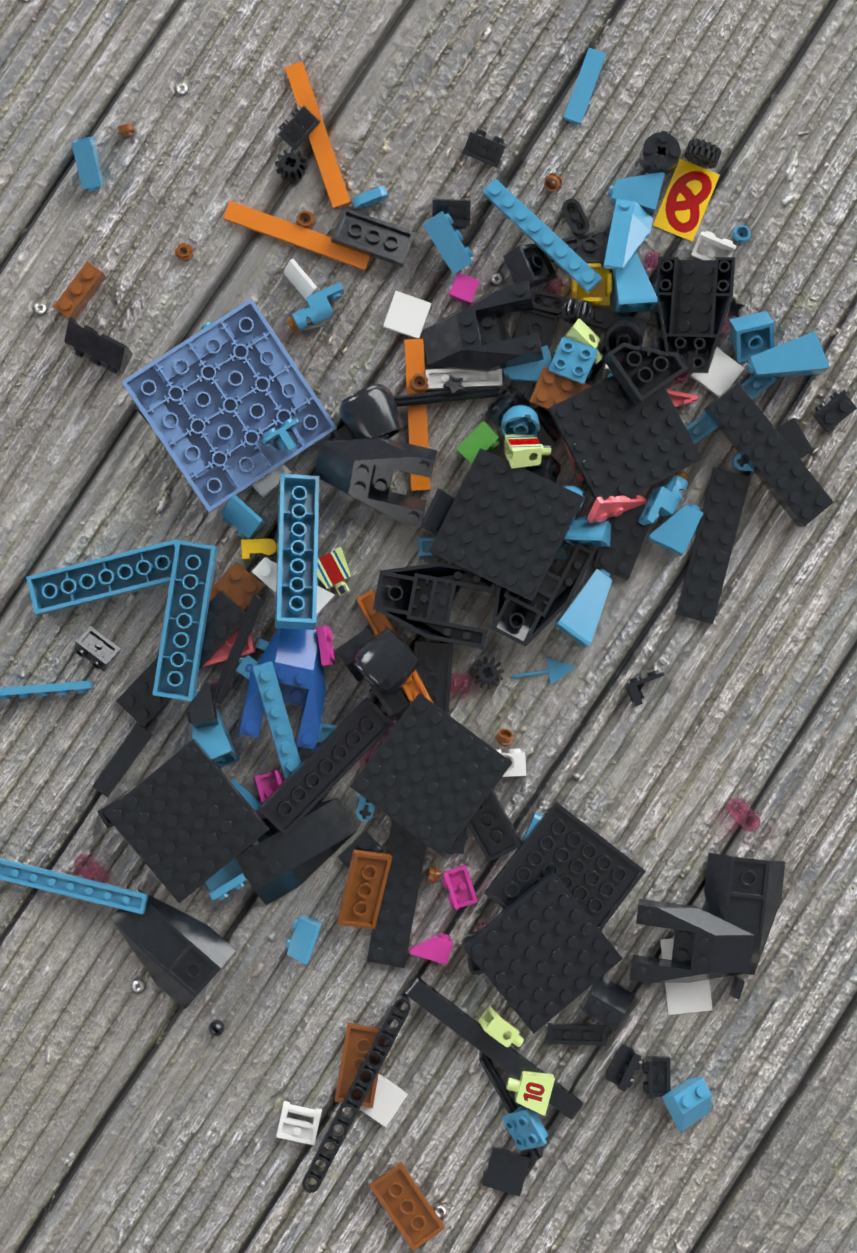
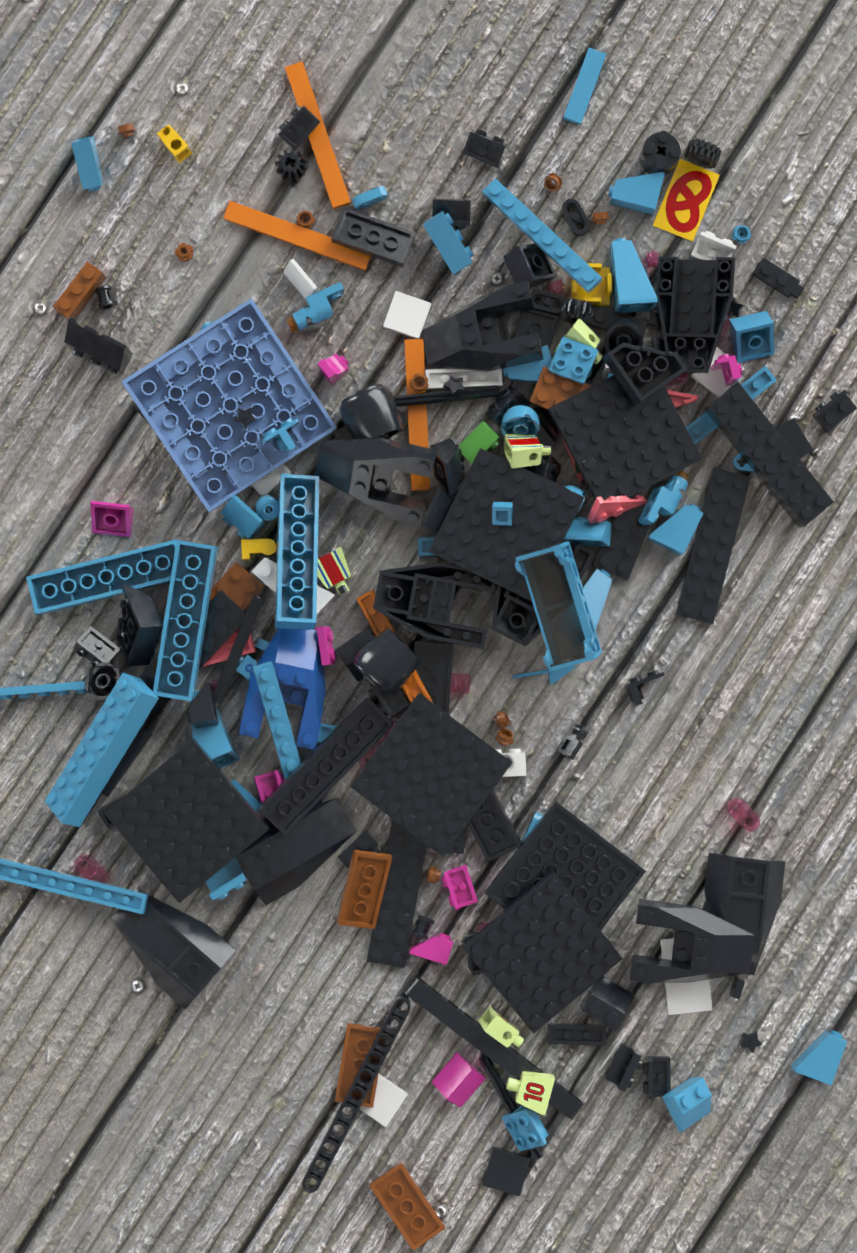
(101, 750): none -> dark azure brick
(102, 680): none -> black brick
(104, 297): none -> black bush
(111, 518): none -> dark pink slope
(138, 628): none -> black wedge
(174, 143): none -> yellow leg
(219, 1025): black hinge -> none
(245, 417): none -> black piece
(261, 505): none -> dark azure head
(296, 1129): white plate -> none
(303, 939): dark azure slope -> none
(333, 368): none -> dark pink arch
(361, 804): dark azure beam -> none
(423, 926): none -> black bush
(448, 465): none -> black slope
(458, 1080): none -> dark pink slope
(464, 288): dark pink piece -> none
(480, 674): black gear -> none
(502, 513): none -> dark azure slope
(502, 719): none -> dark orange plate
(560, 606): none -> clear smoke windscreen
(571, 743): none -> black plate
(590, 247): black wing -> none
(600, 217): none -> dark orange plate
(628, 230): dark azure wedge -> none
(731, 370): none -> dark pink bracket
(751, 1041): none -> black piece
(778, 279): none -> black hinge
(794, 358): dark azure slope -> none
(821, 1057): none -> dark azure slope

